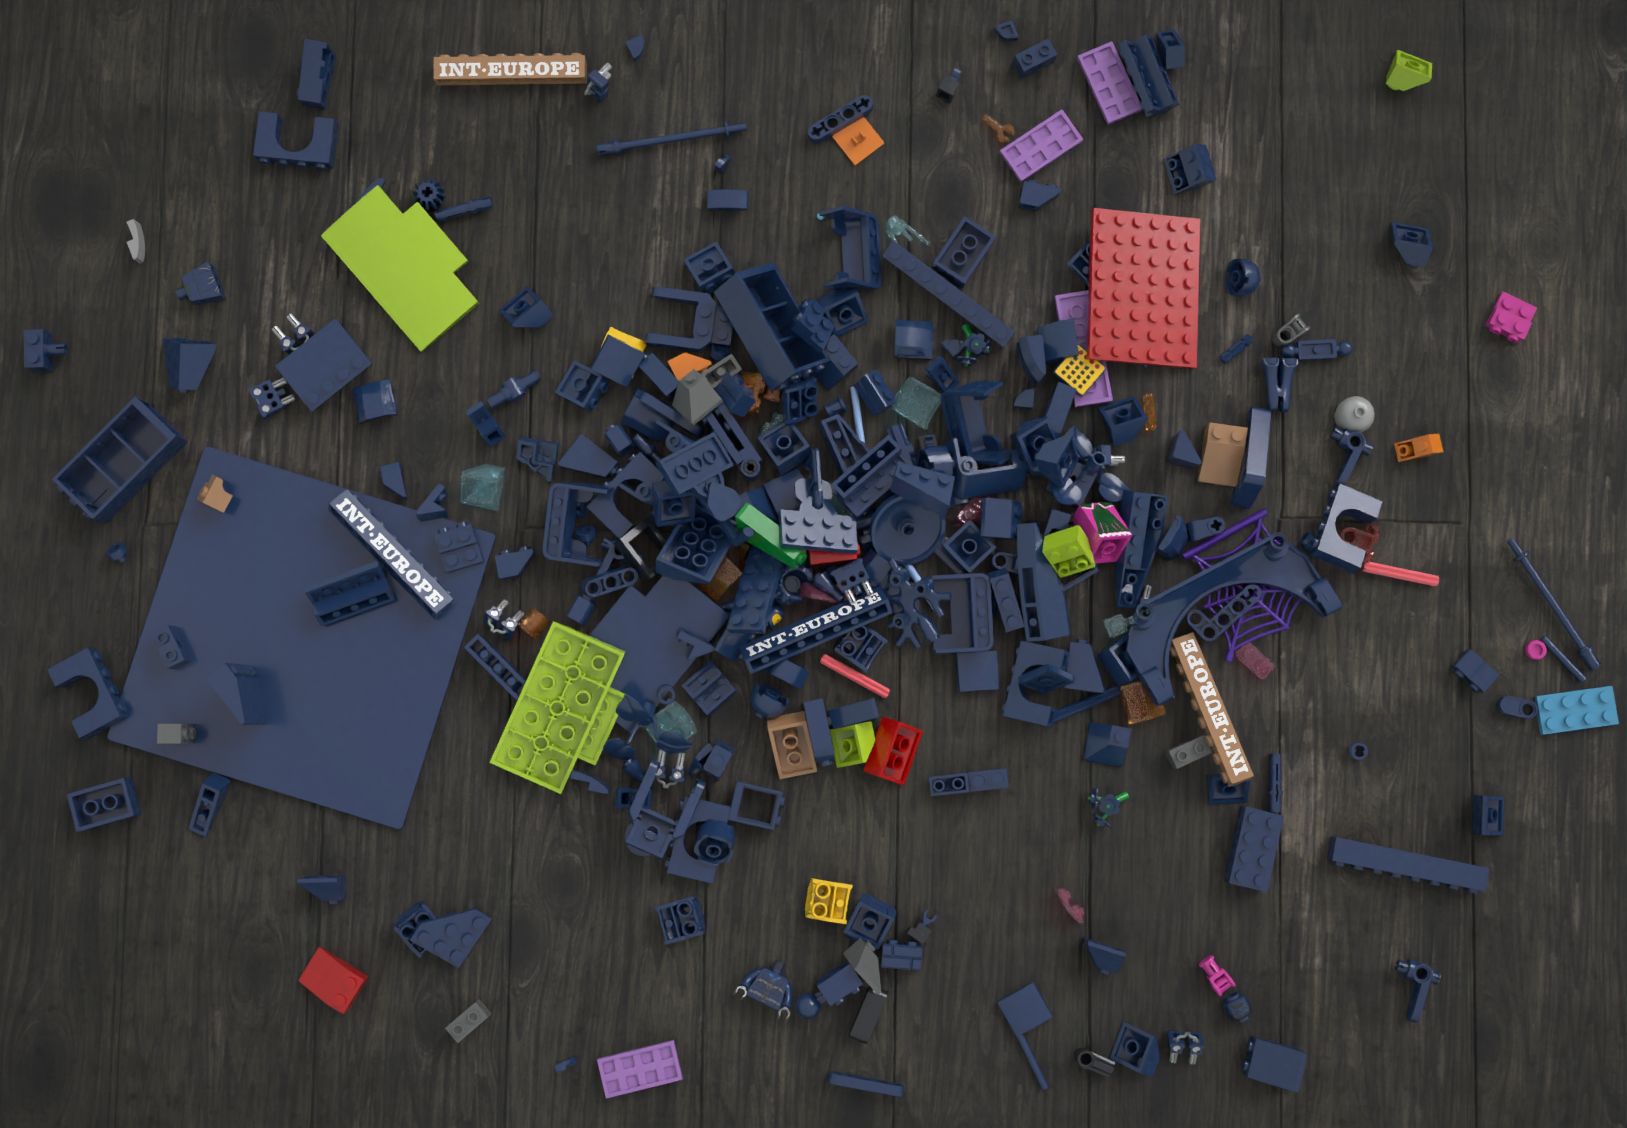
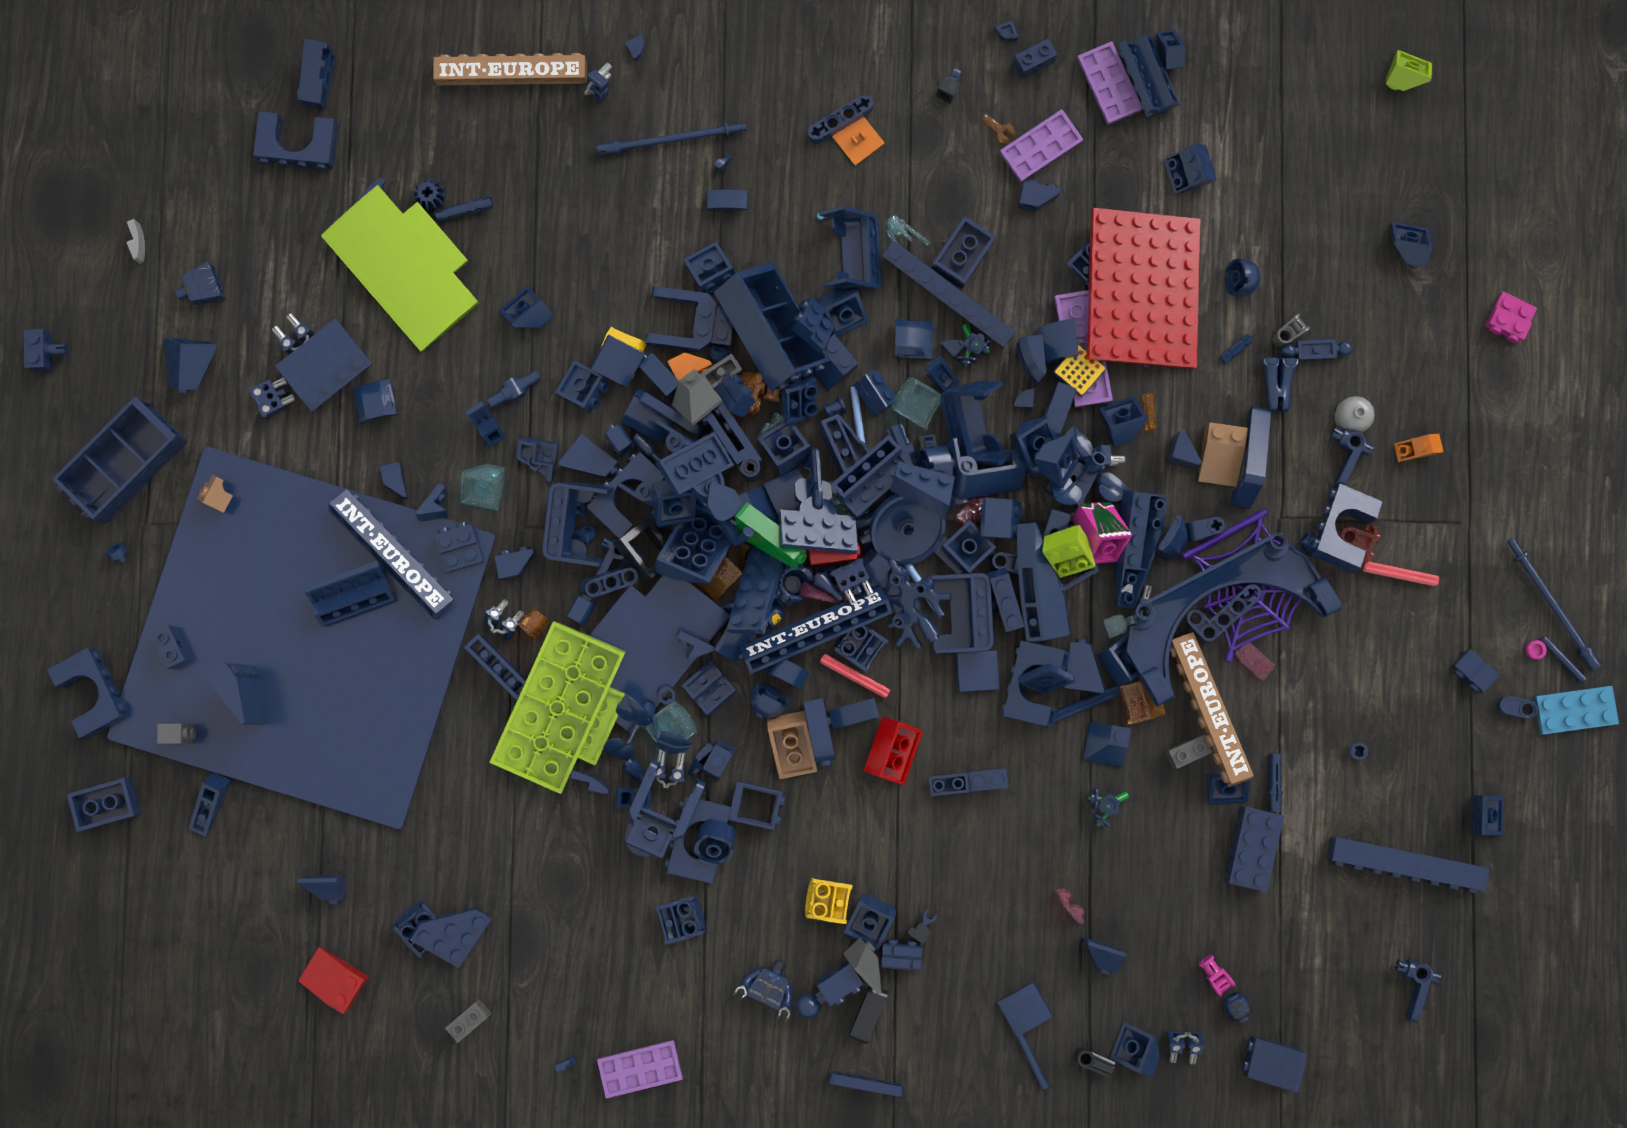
(852, 743): lime slope -> none

